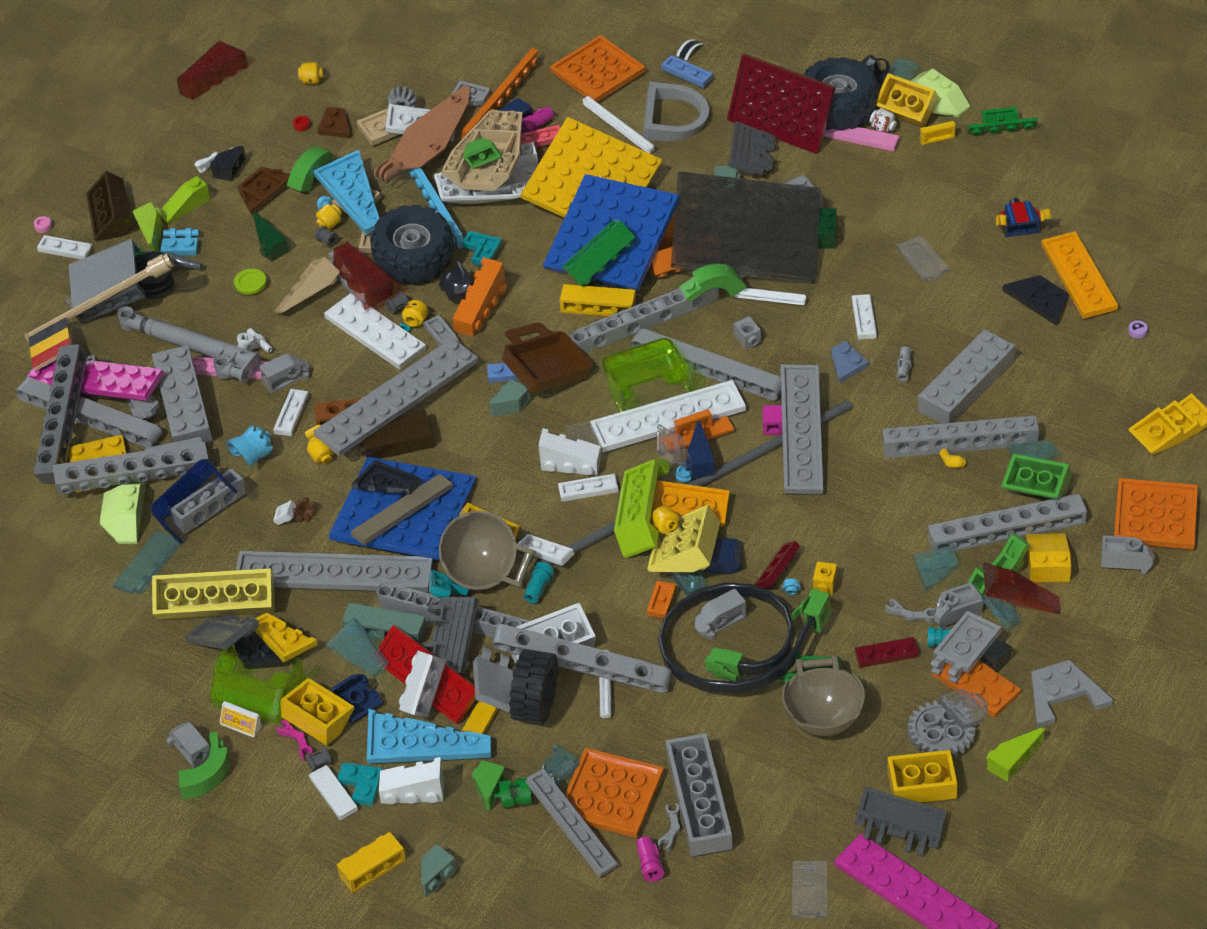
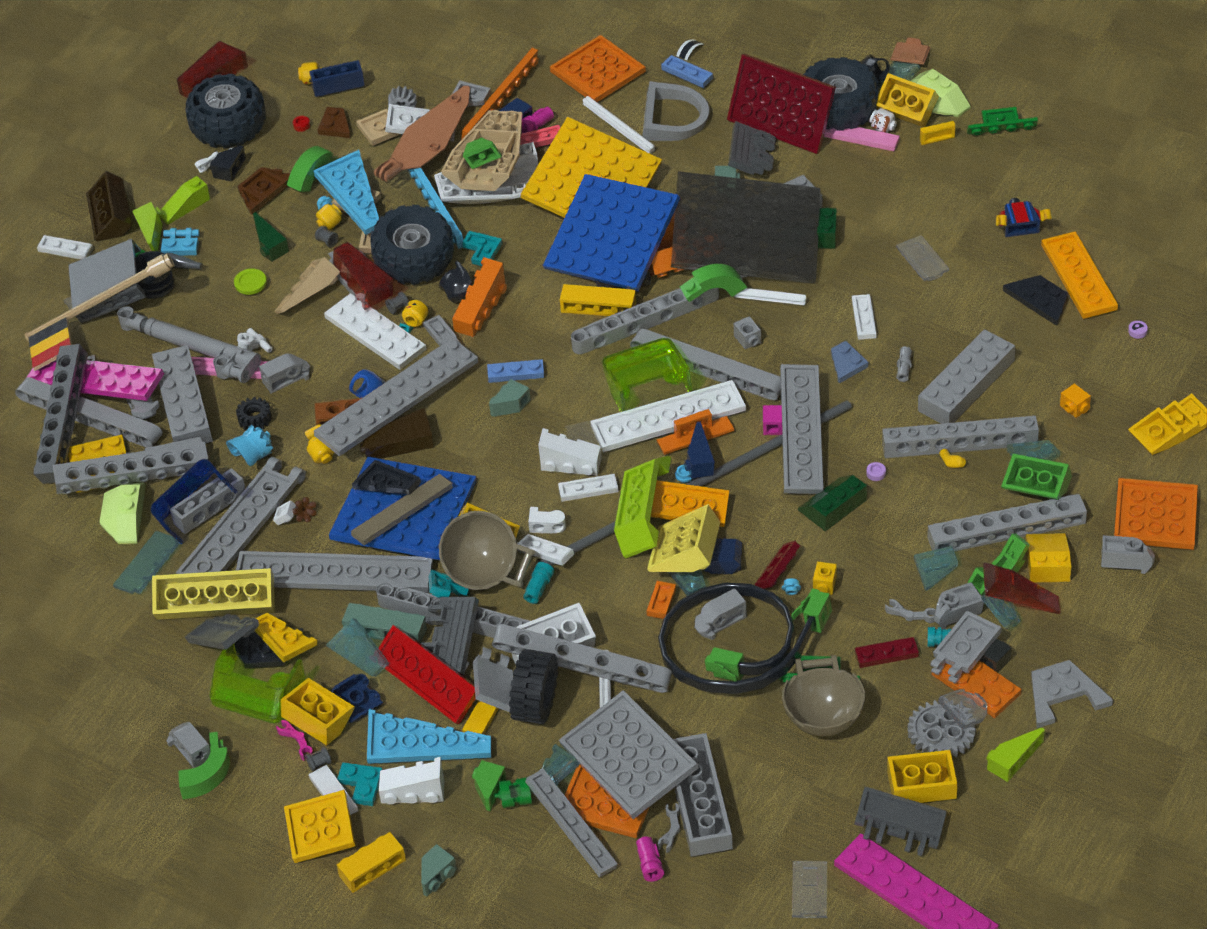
(42, 224): bright pink tile -> none
(225, 110): none -> black wheel
(240, 719): slope -> none
(243, 519): none -> light grey hinge
(252, 406): none -> black tyre
(291, 412): white tile -> none
(319, 826): none -> yellow plate
(336, 78): none -> dark blue brick
(370, 383): none -> blue piece
(422, 684): white slope -> none
(544, 360): reddish brown piece -> none
(546, 522): none -> white leg
(598, 252): green slope -> none
(628, 754): none -> light grey plate
(664, 520): yellow head -> none
(670, 446): clear piece -> none
(835, 501): none -> dark green slope
(876, 471): none -> lavender tile
(911, 51): none -> nougat piece
(1075, 400): none -> light orange brick

